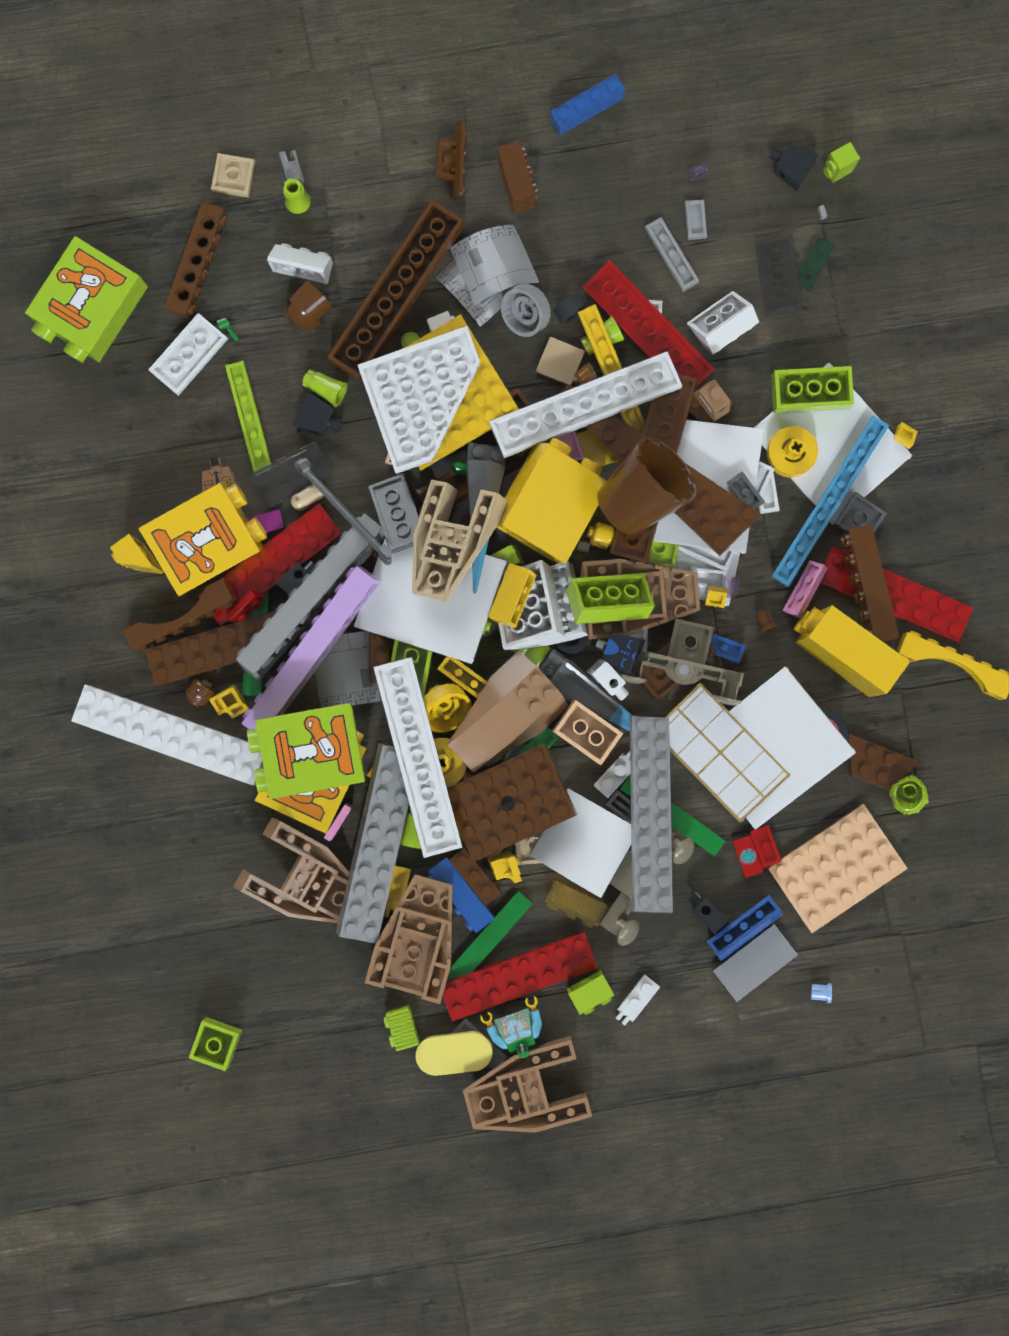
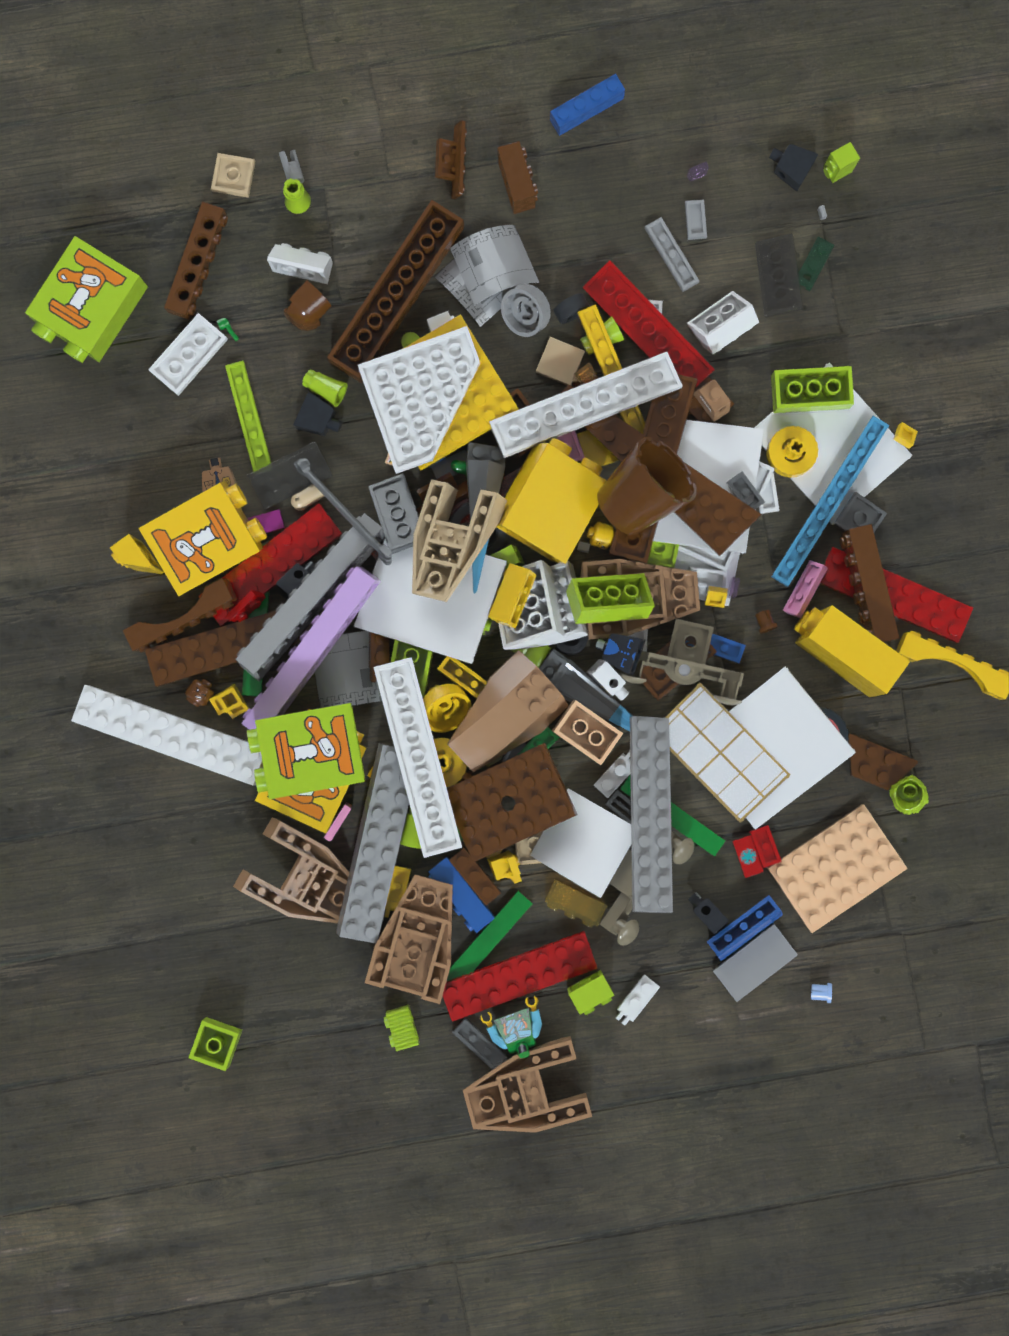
(454, 1053): light yellow tile -> none

